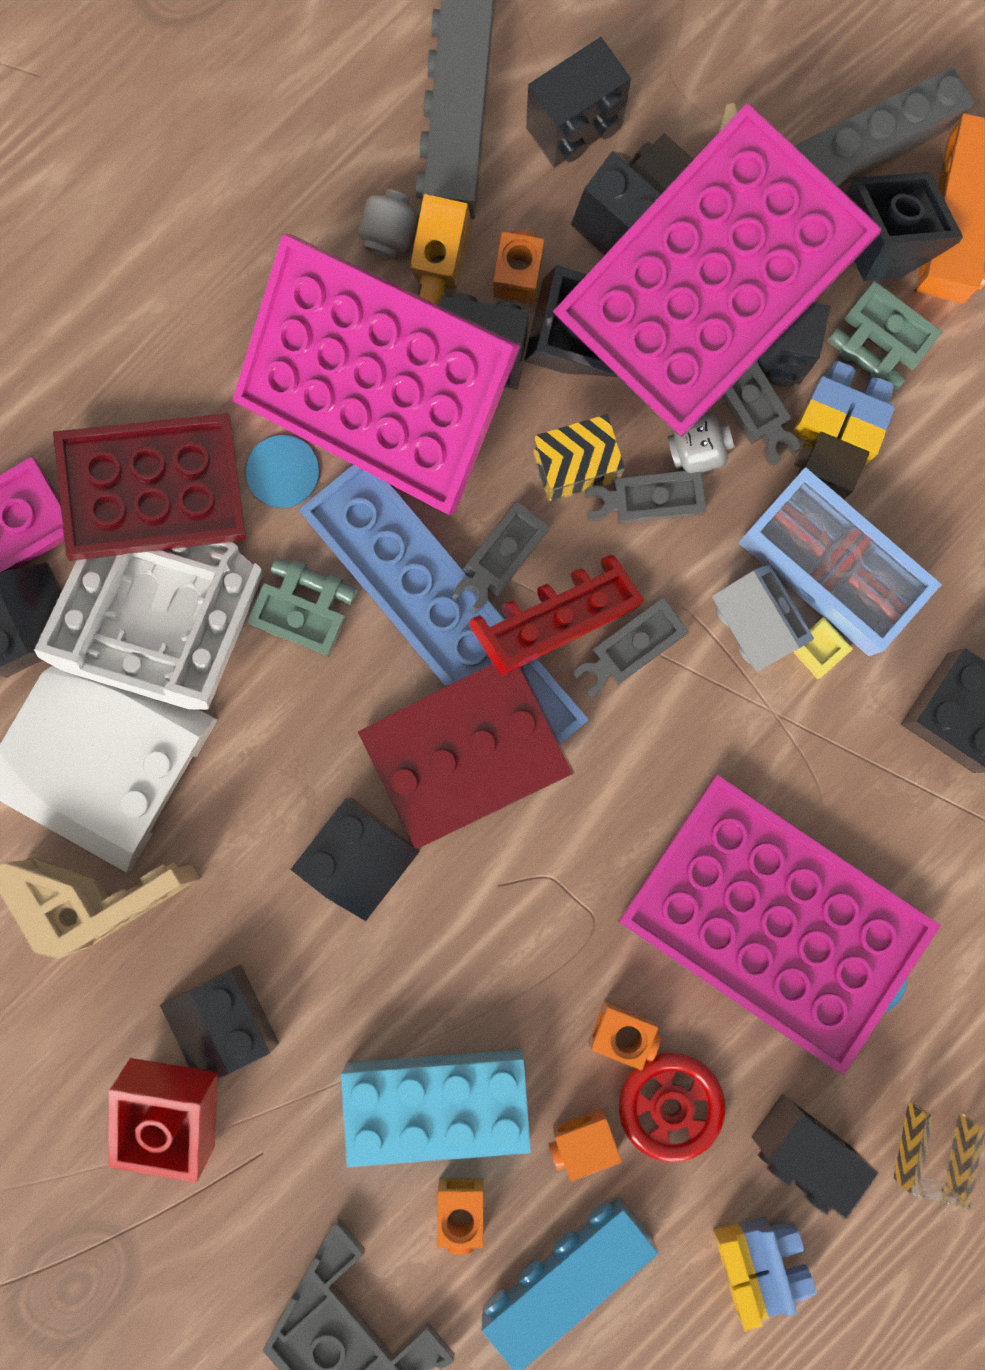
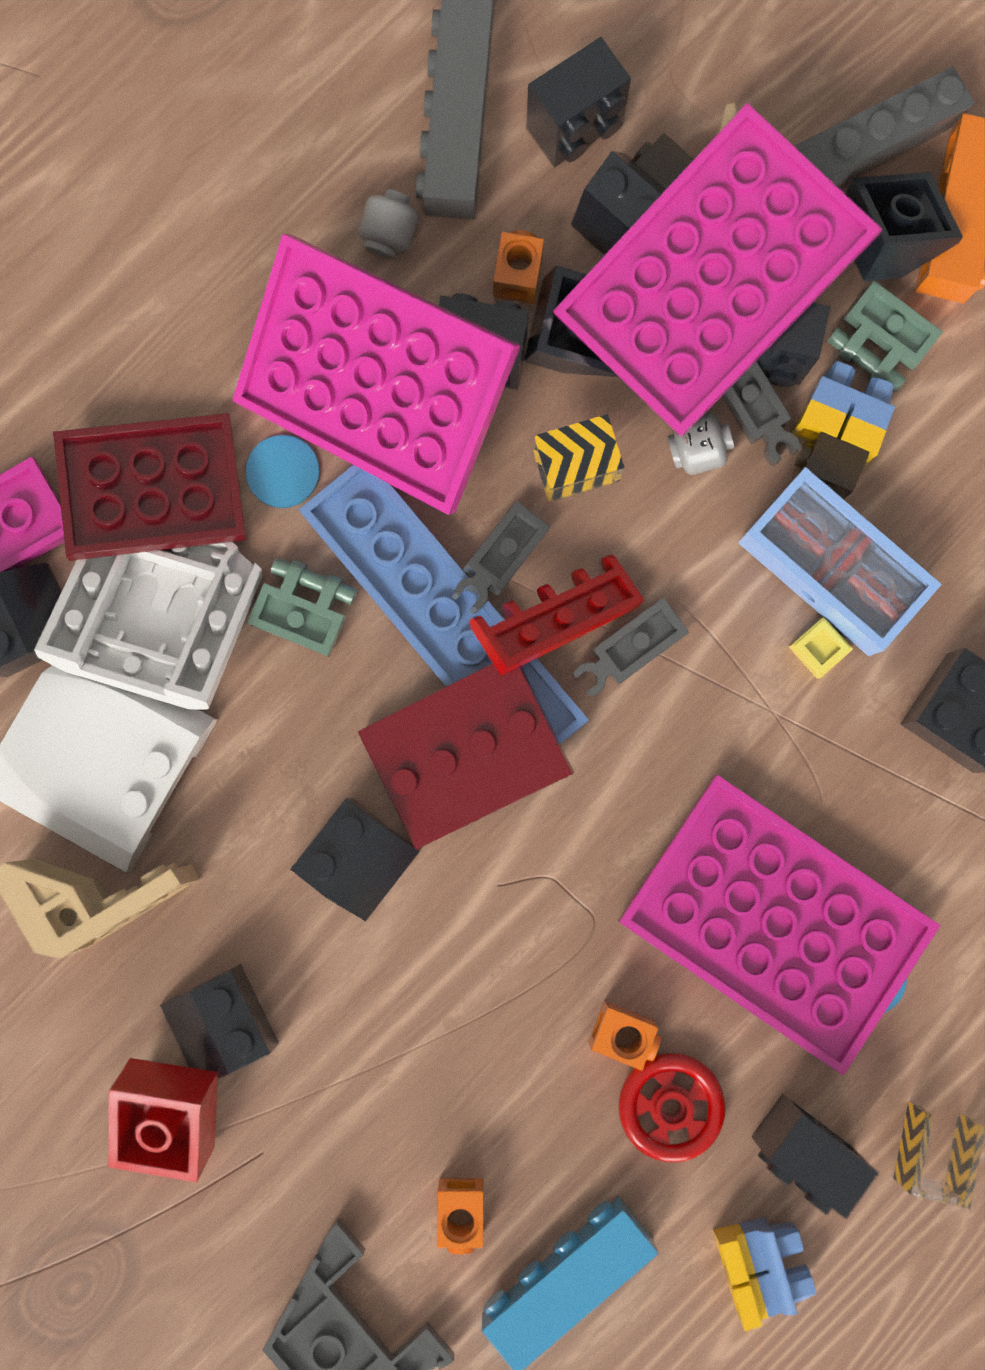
(435, 1108): medium azure brick -> none
(445, 233): light orange torso -> none
(584, 1145): orange brick -> none
(650, 497): dark grey plate -> none
(762, 618): light grey brick -> none

